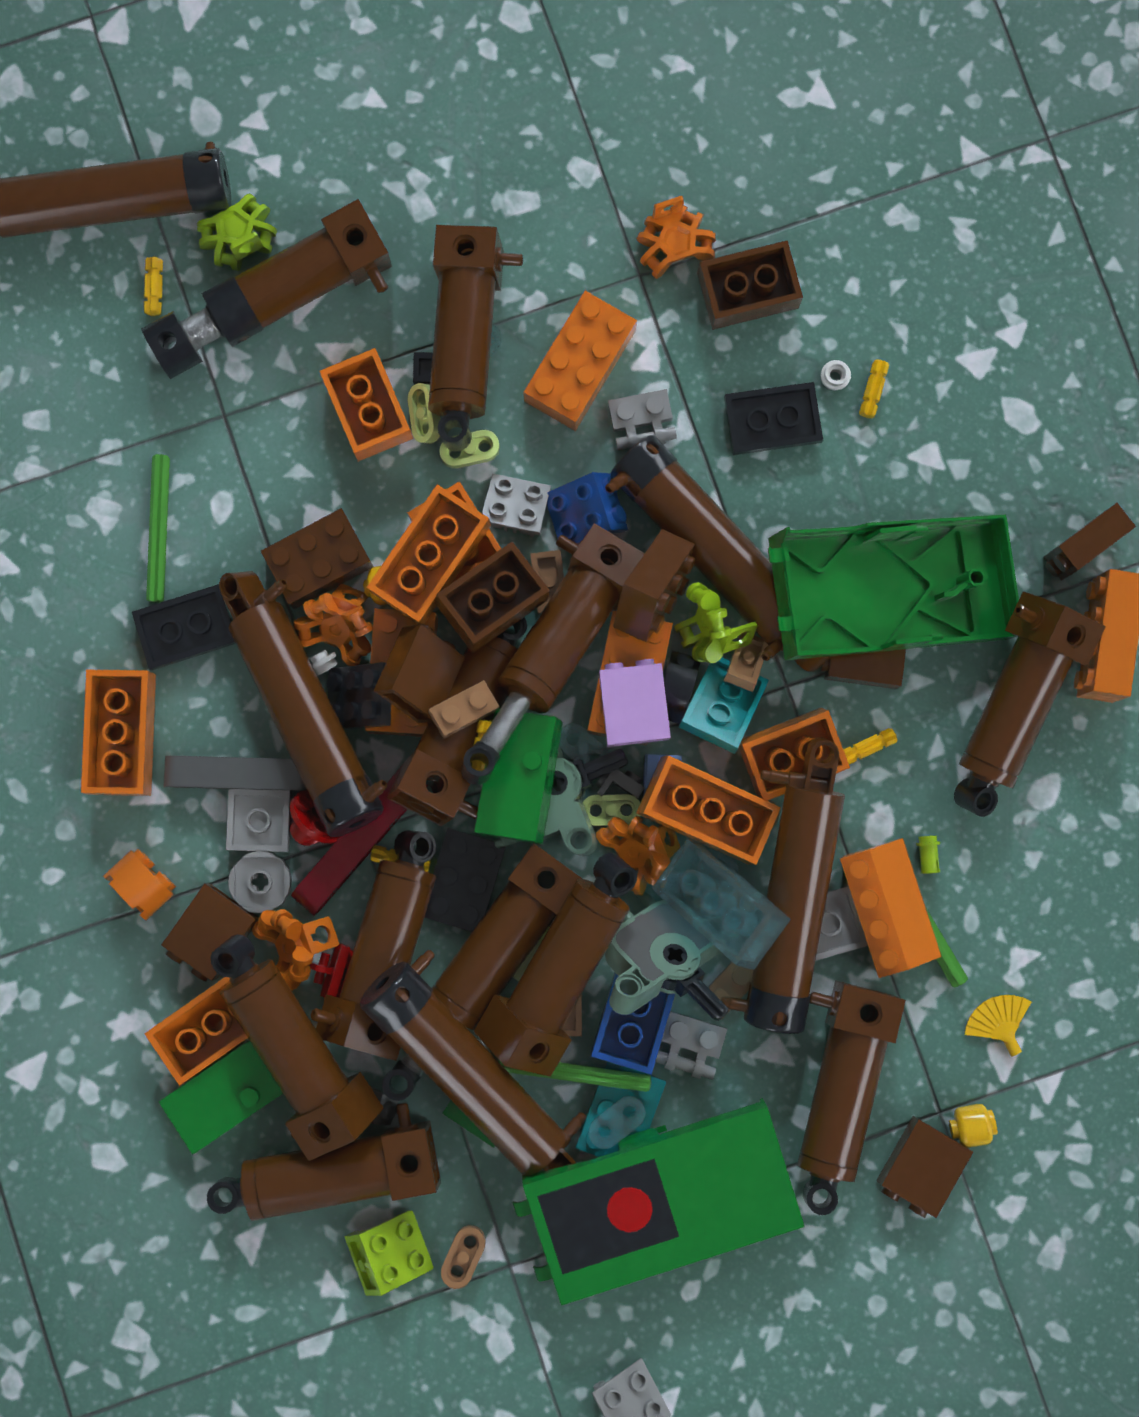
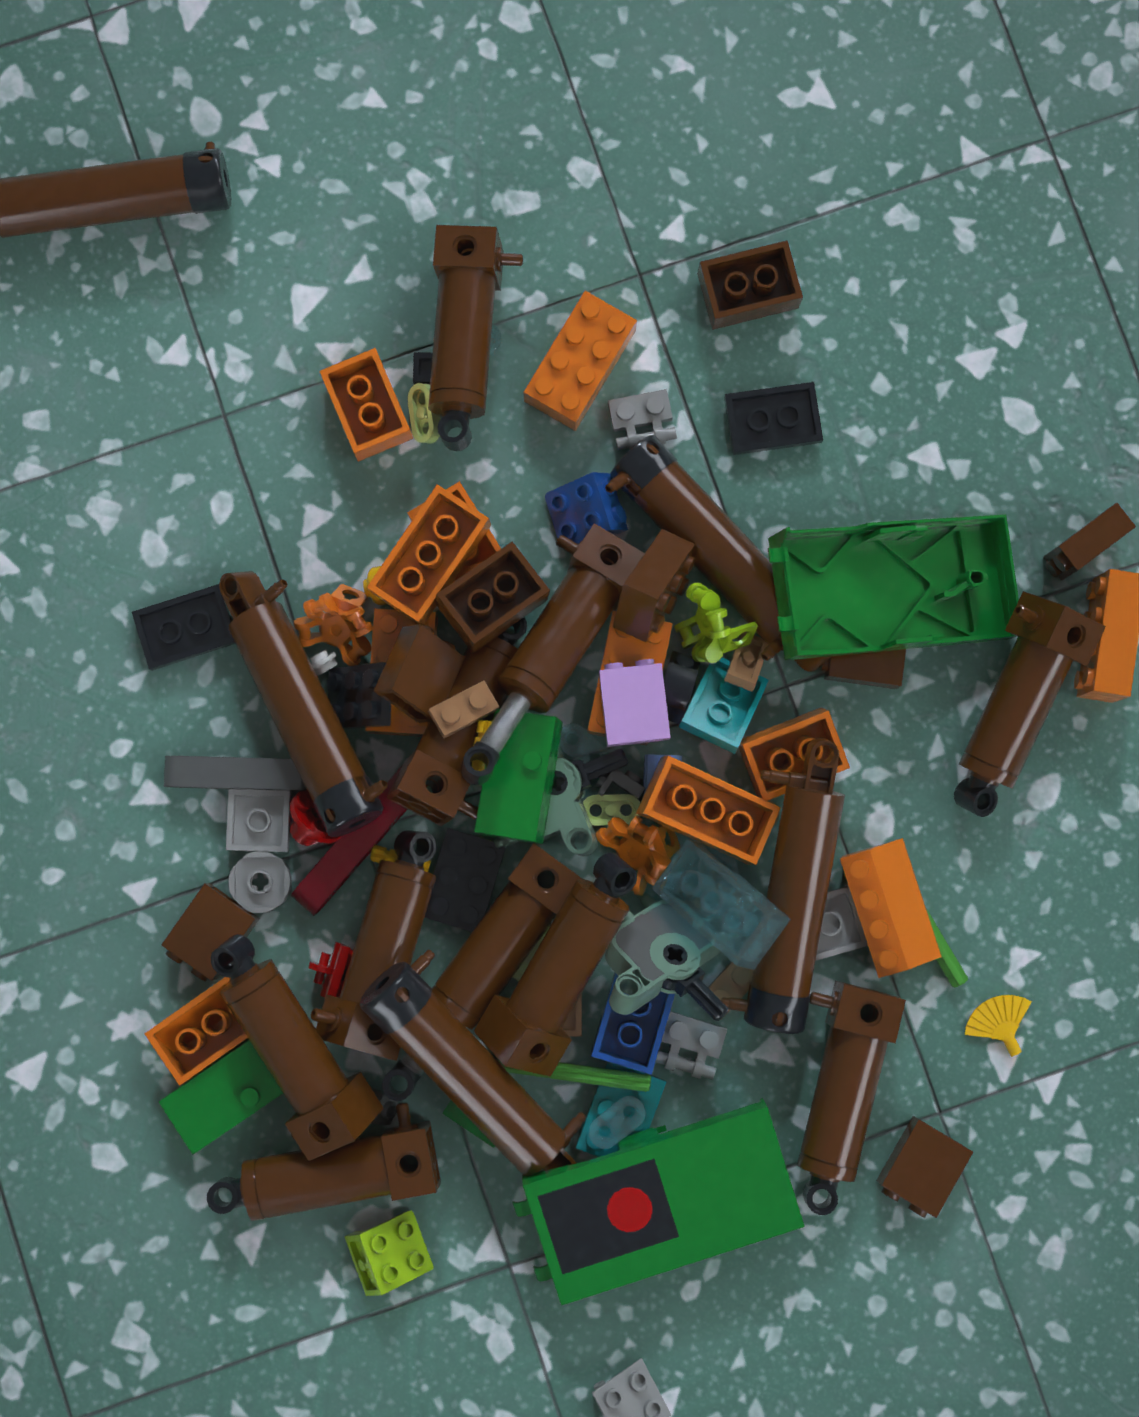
(118, 732): orange brick -> none
(139, 884): orange brick -> none
(153, 286): yellow axle -> none
(158, 528): bright green axle -> none
(236, 229): lime piece -> none
(274, 288): reddish brown piece -> none
(293, 942): orange piece -> none
(317, 558): reddish brown brick -> none
(464, 1256): medium nougat plate -> none
(472, 454): yellowish green plate -> none
(516, 504): light grey hinge -> none
(550, 569): medium nougat plate -> none
(677, 236): orange piece -> none
(839, 367): white plate -> none
(870, 745): yellow axle -> none
(874, 389): yellow axle -> none
(928, 854): lime pin -> none
(973, 1125): yellow head -> none

